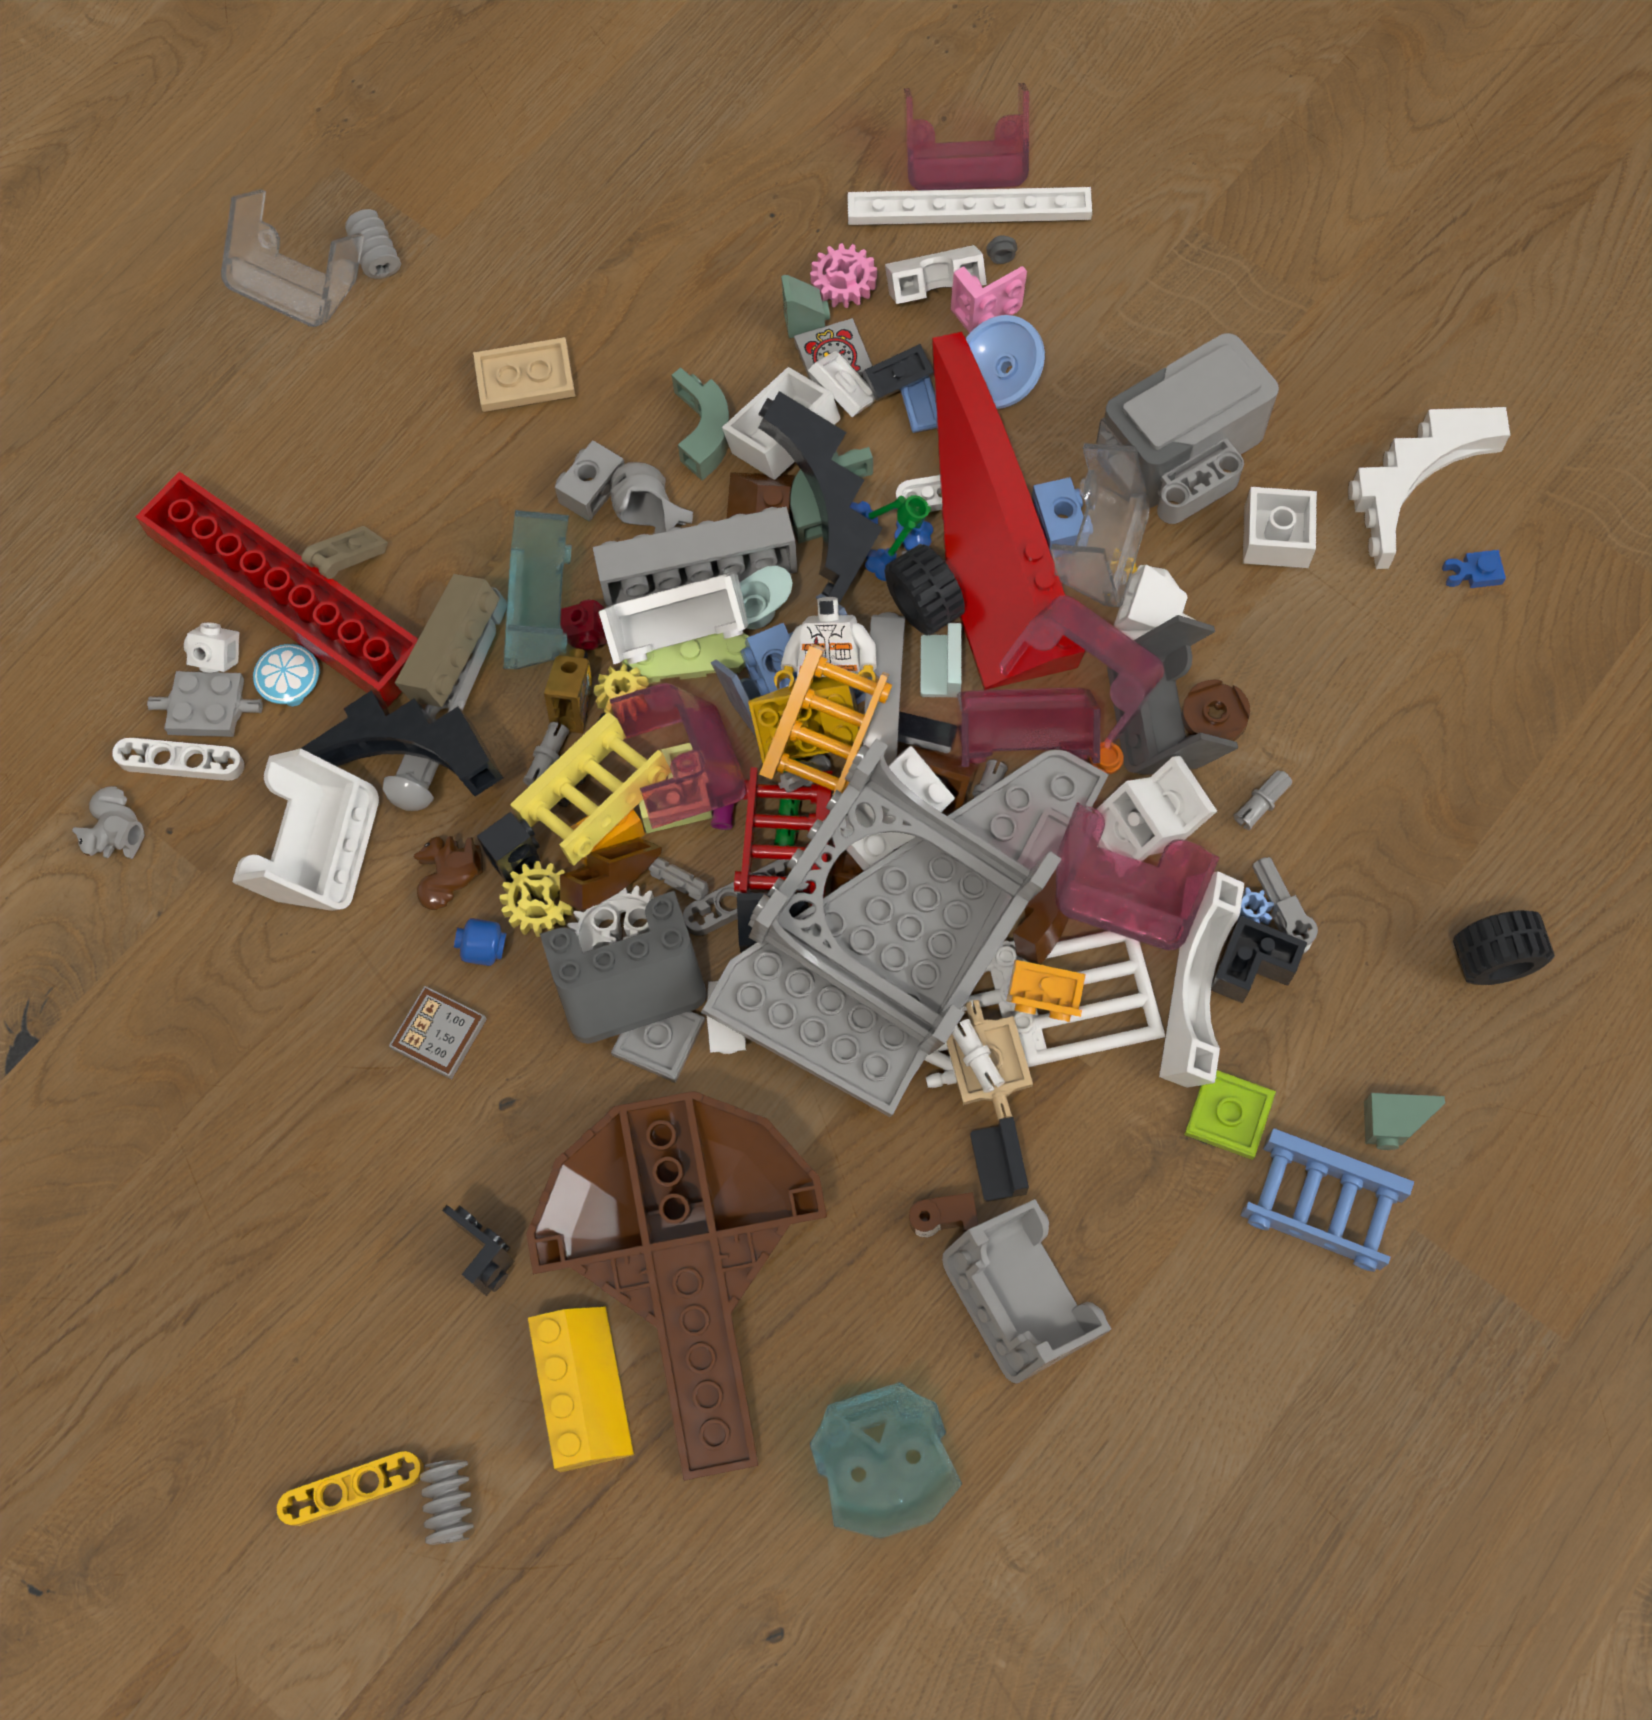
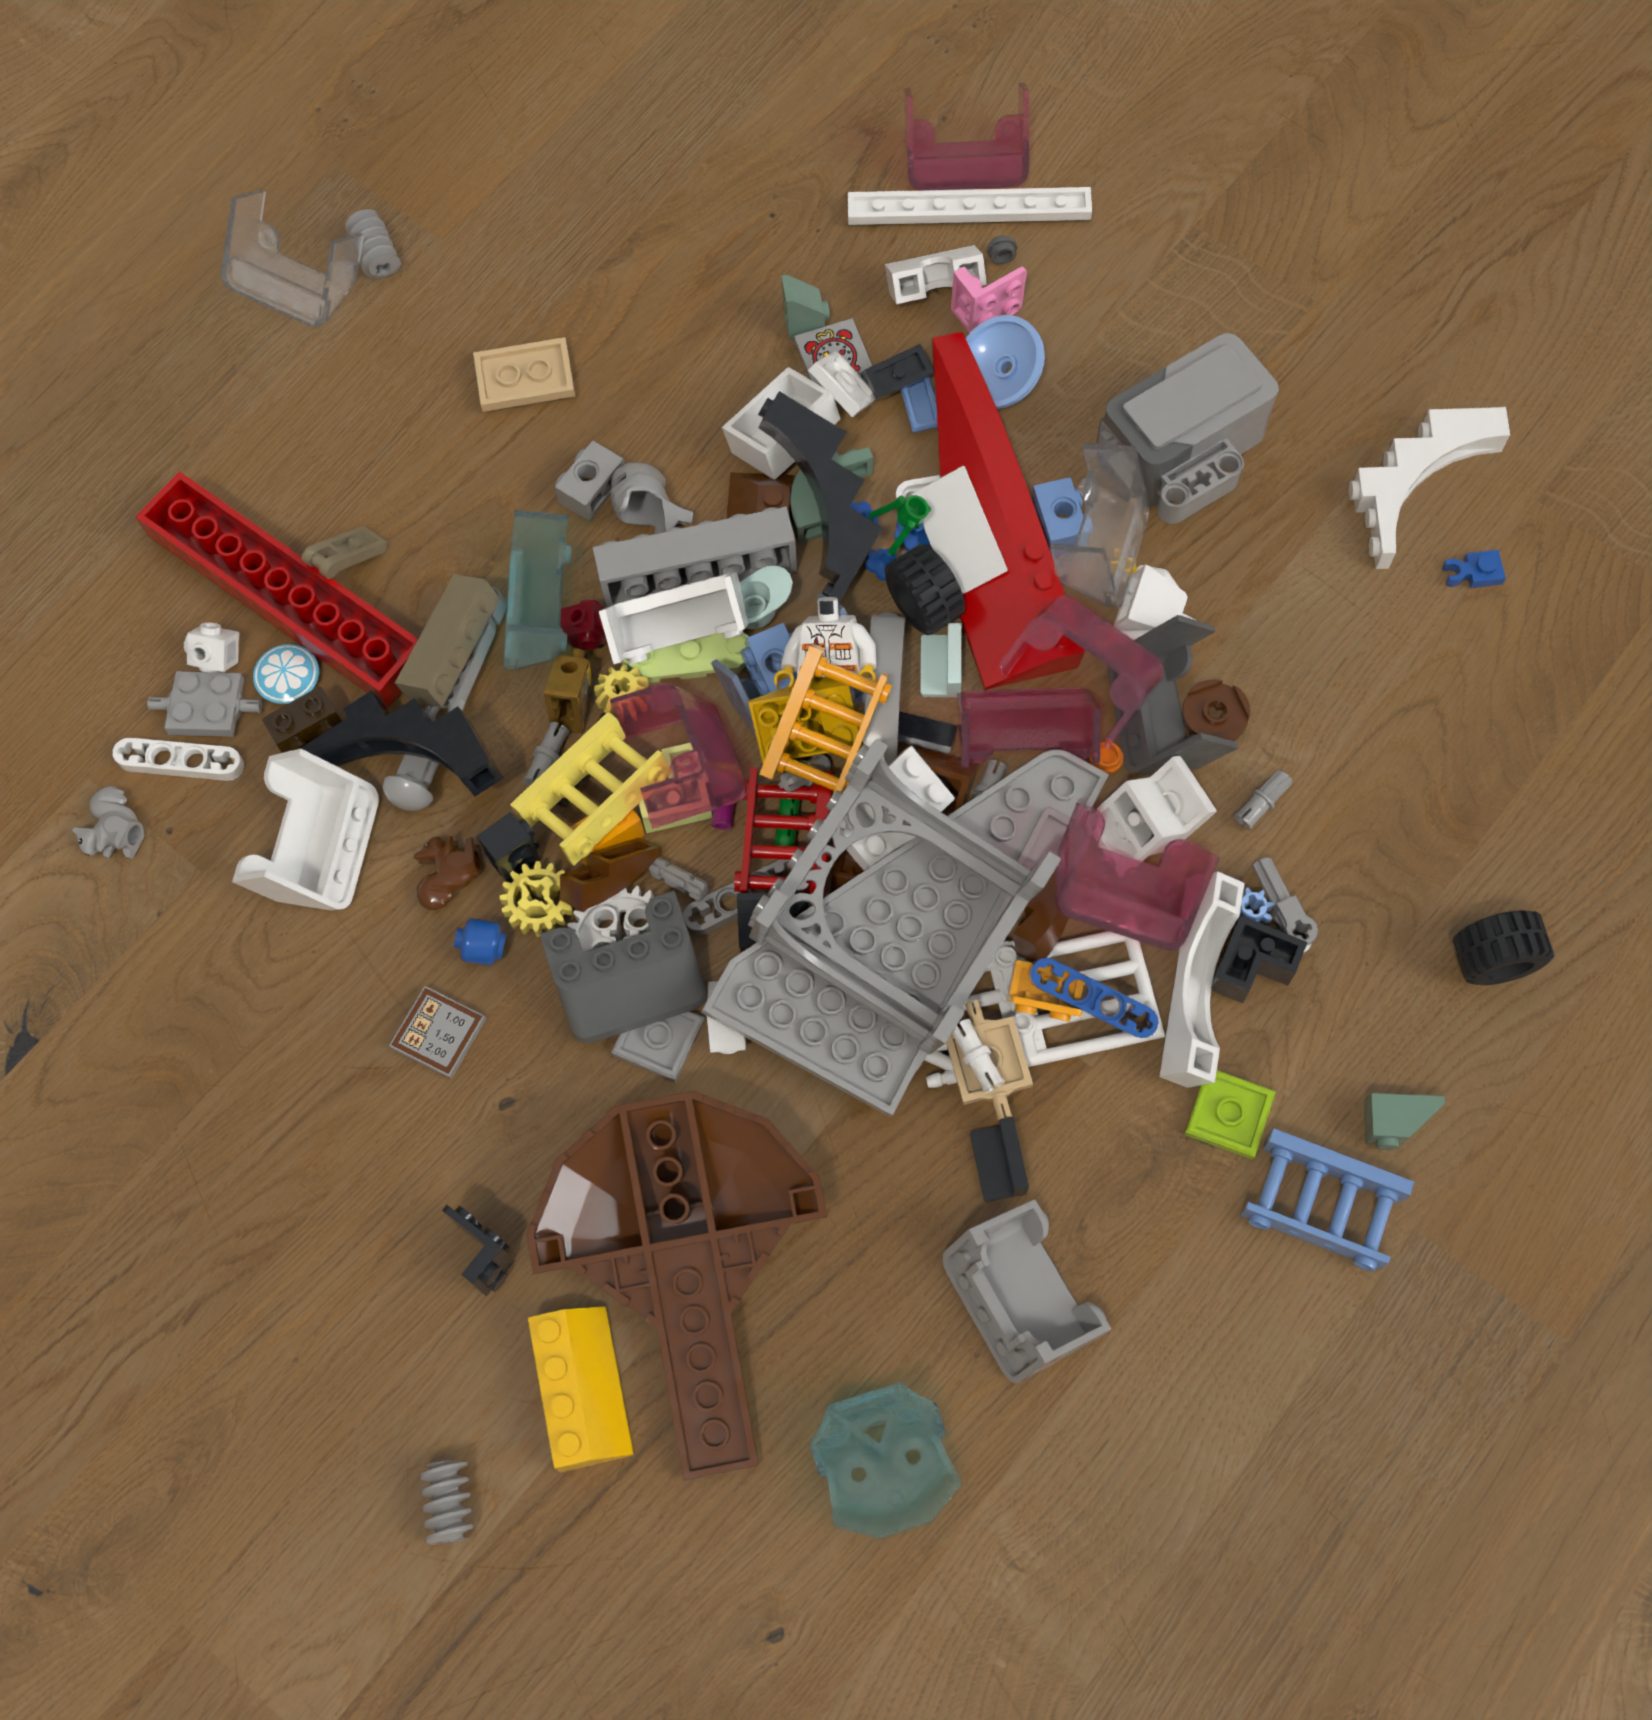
(301, 720): none -> dark brown bracket
(351, 1492): yellow beam -> none
(707, 444): sand green arch -> none
(844, 275): bright pink gear -> none
(943, 1213): reddish brown leg -> none
(961, 531): none -> white sticker
(1095, 993): none -> blue beam
(1279, 527): white brick -> none

